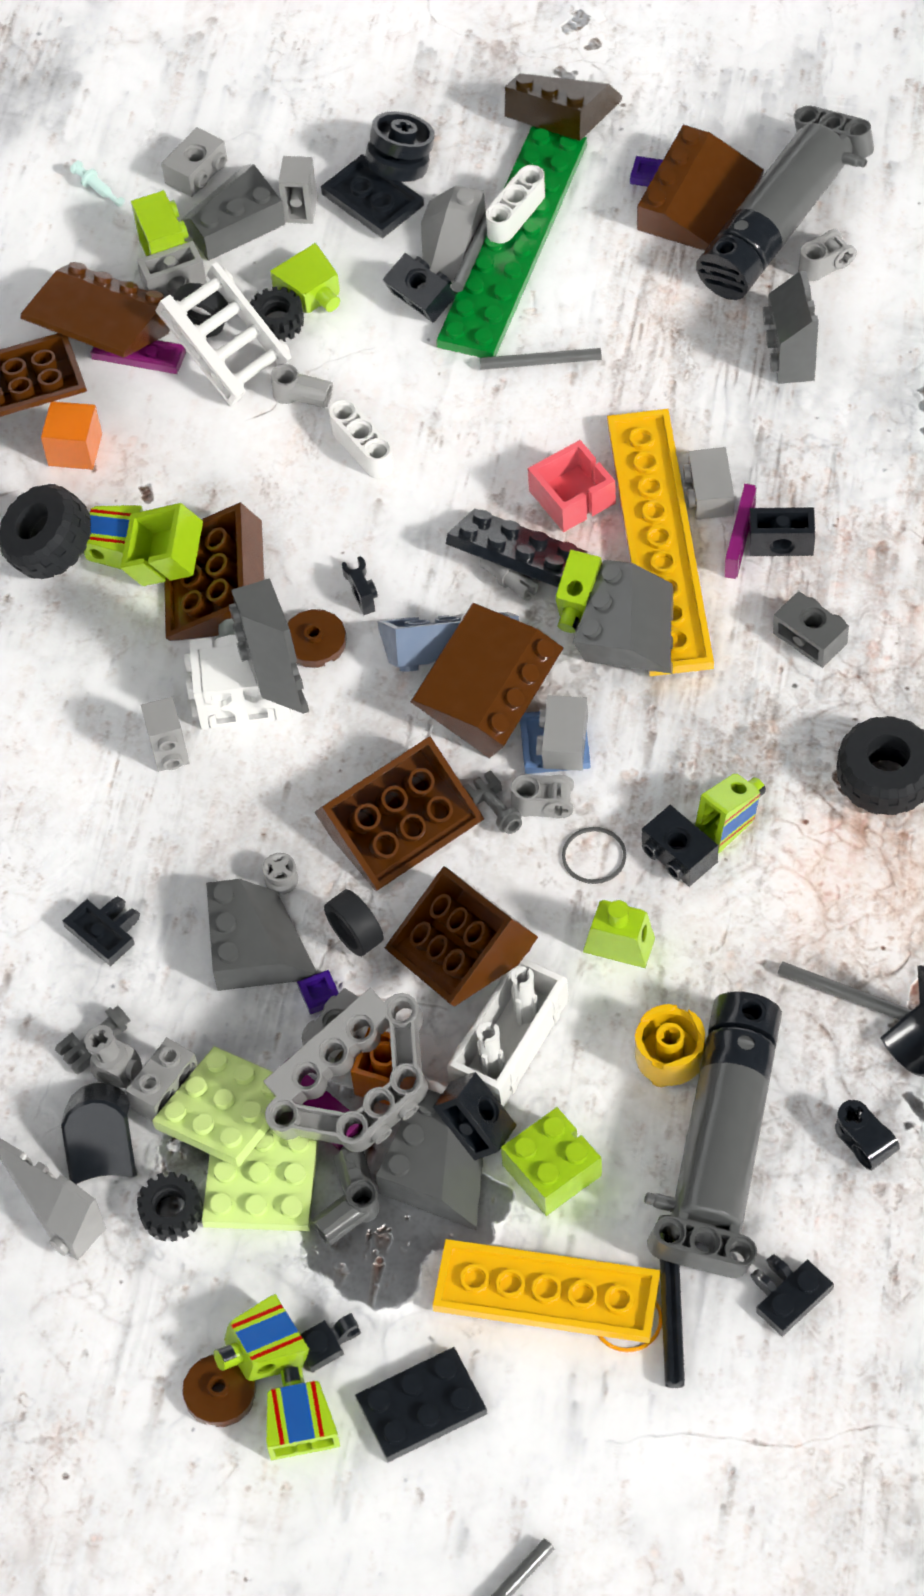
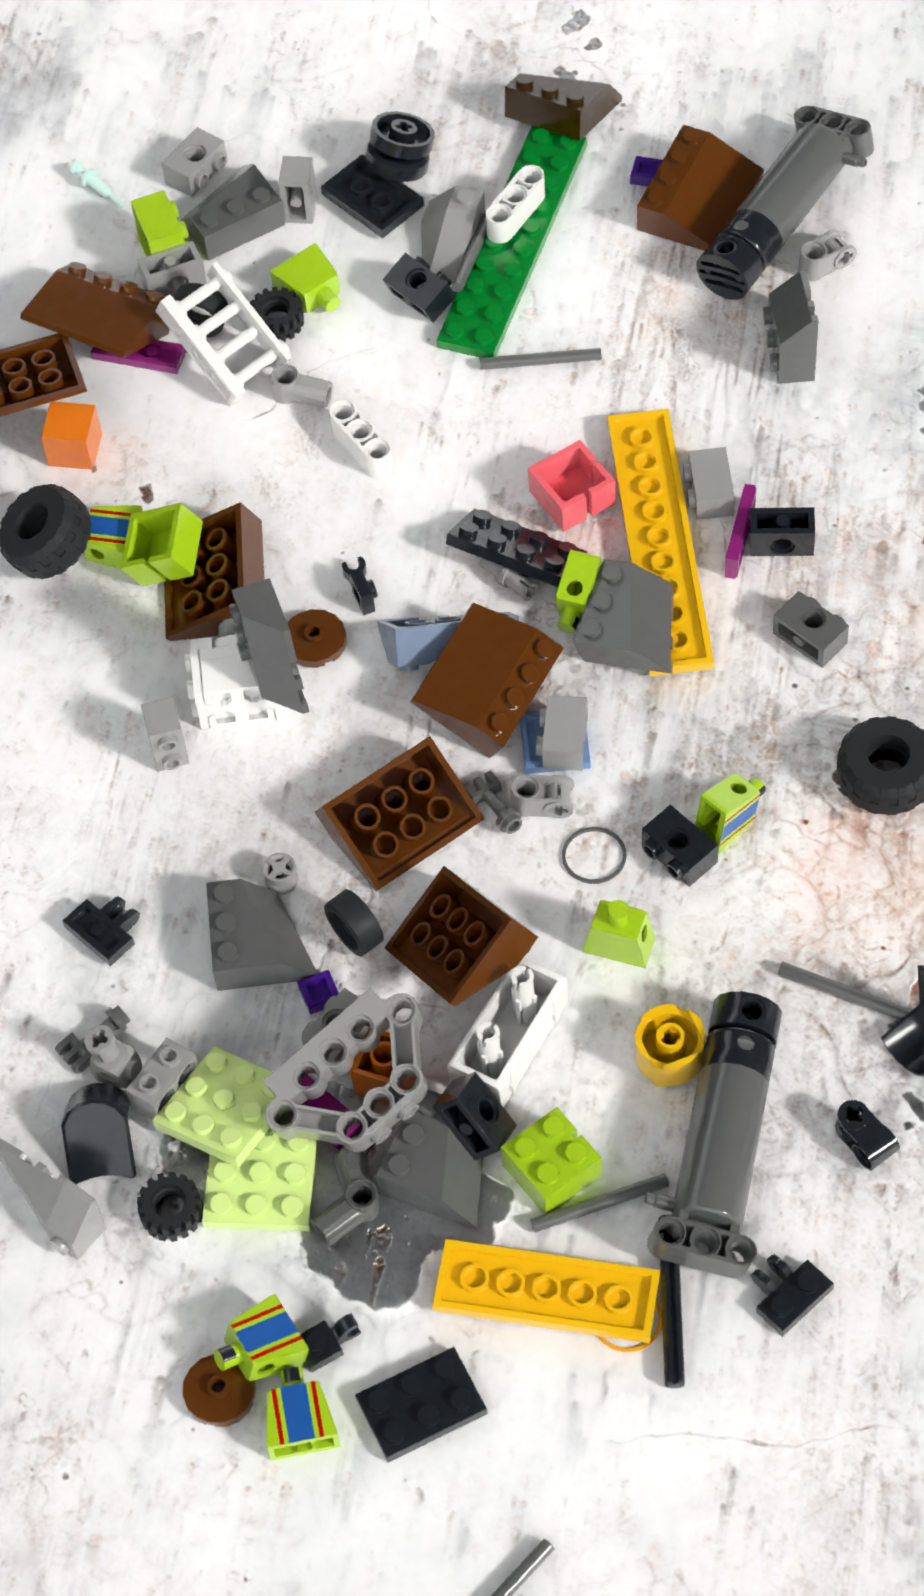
(599, 1202): none -> dark grey bar

